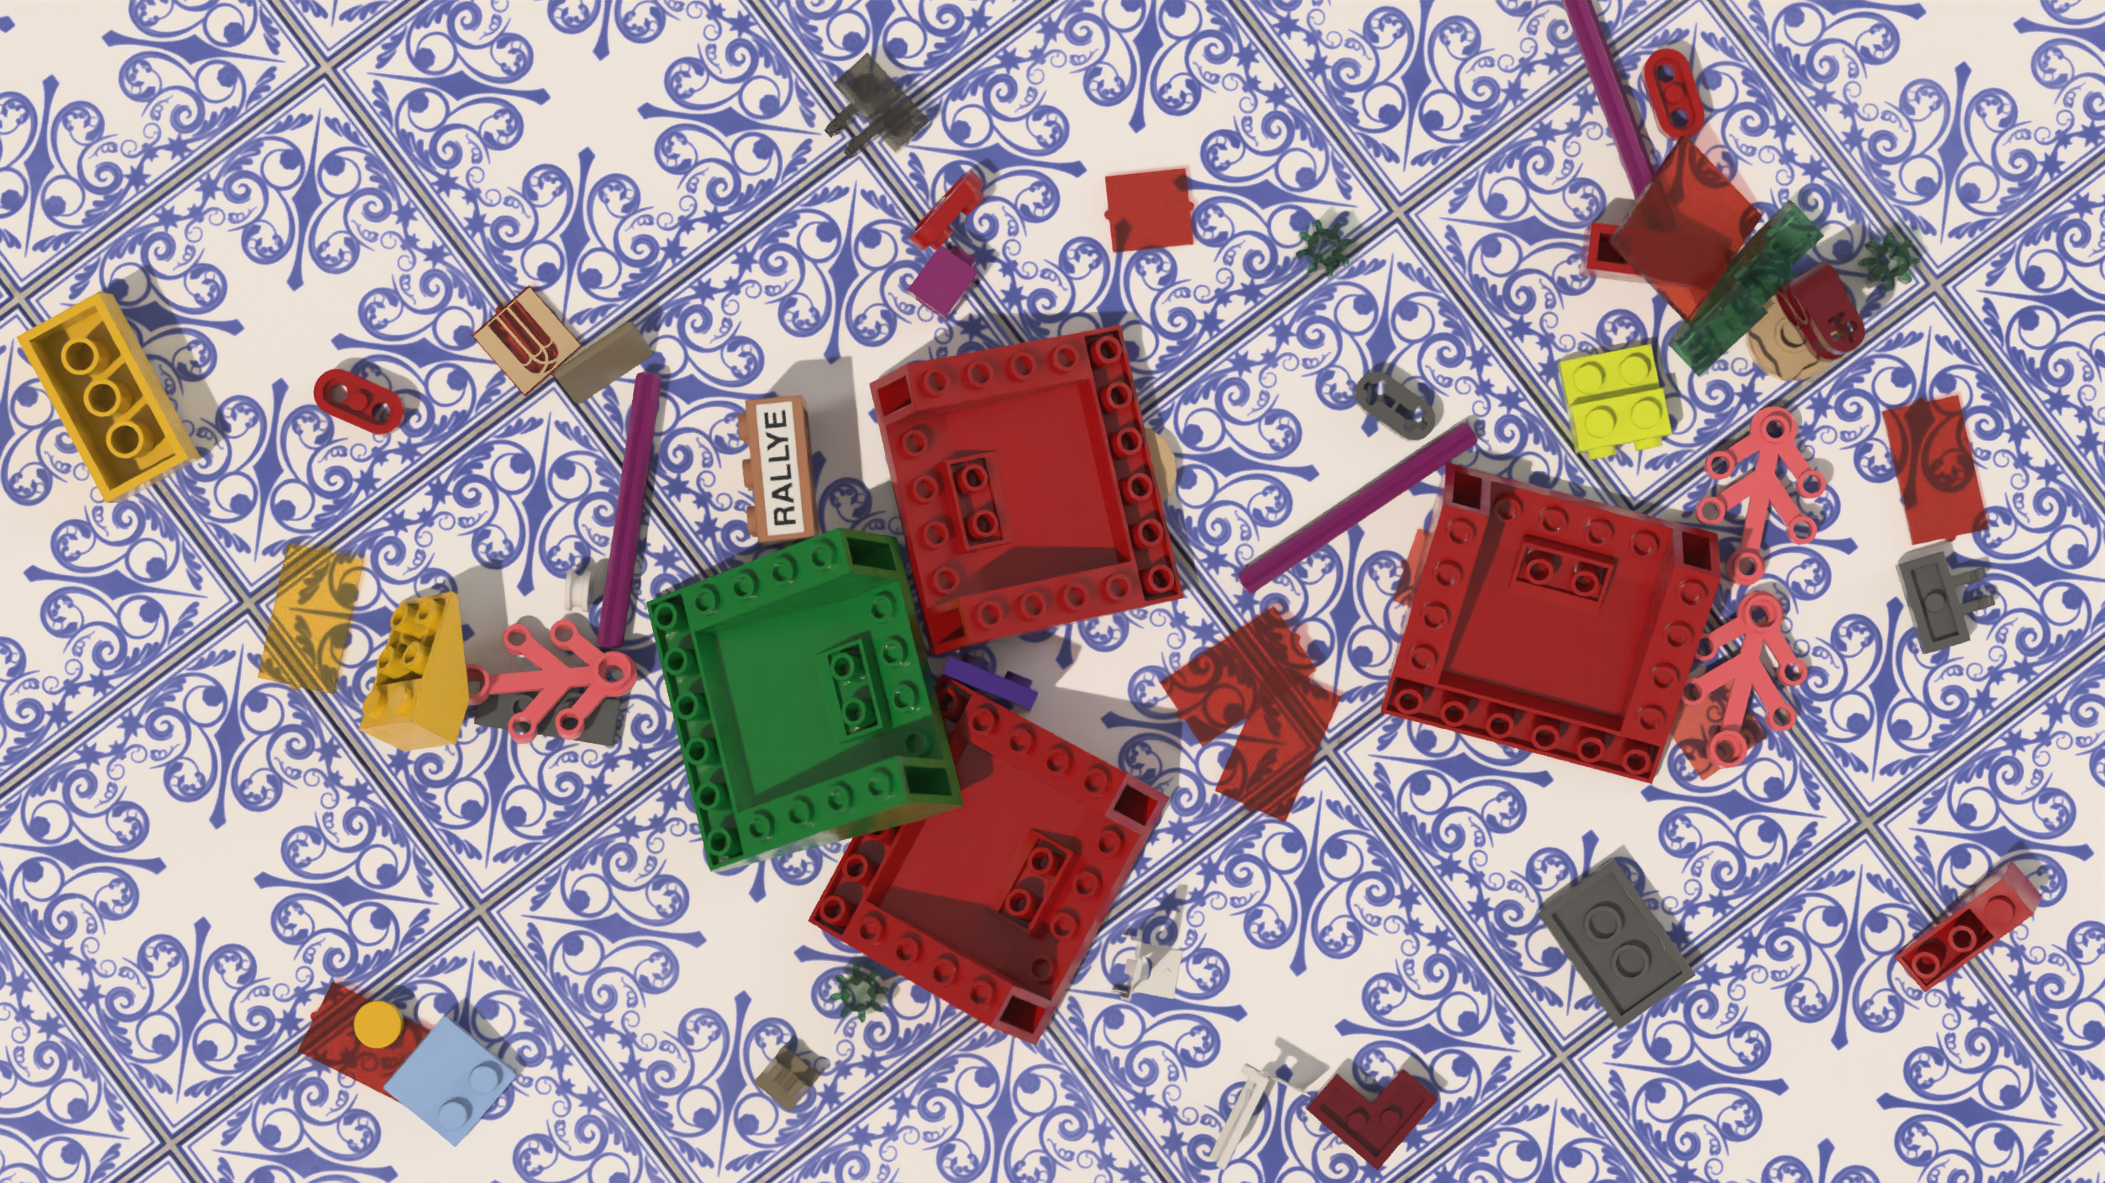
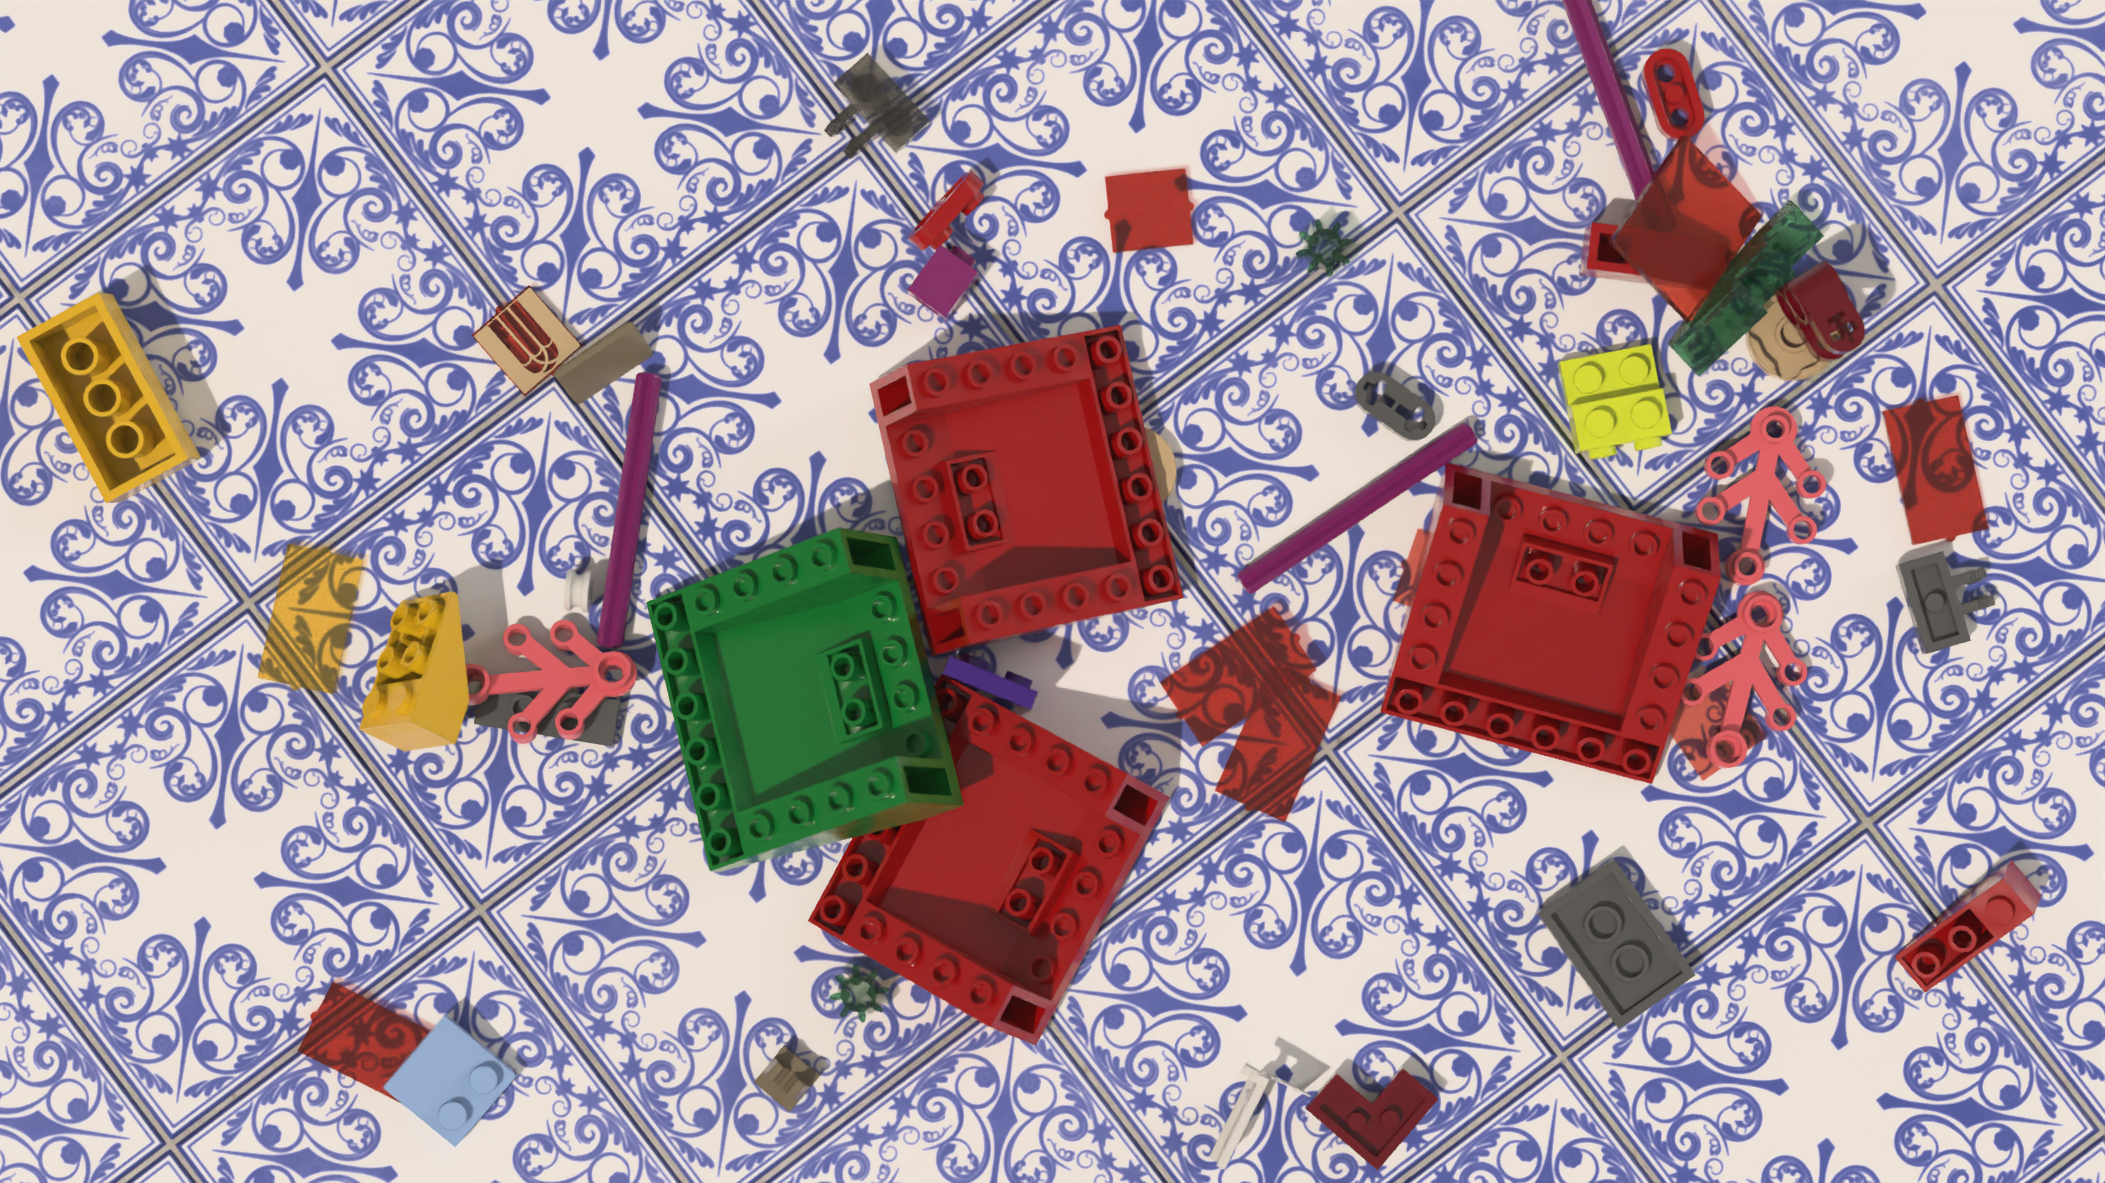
(360, 402): red plate -> none
(378, 1024): yellow tile -> none
(779, 470): brick -> none
(1163, 973): white piece -> none
(1895, 251): clear green gear -> none

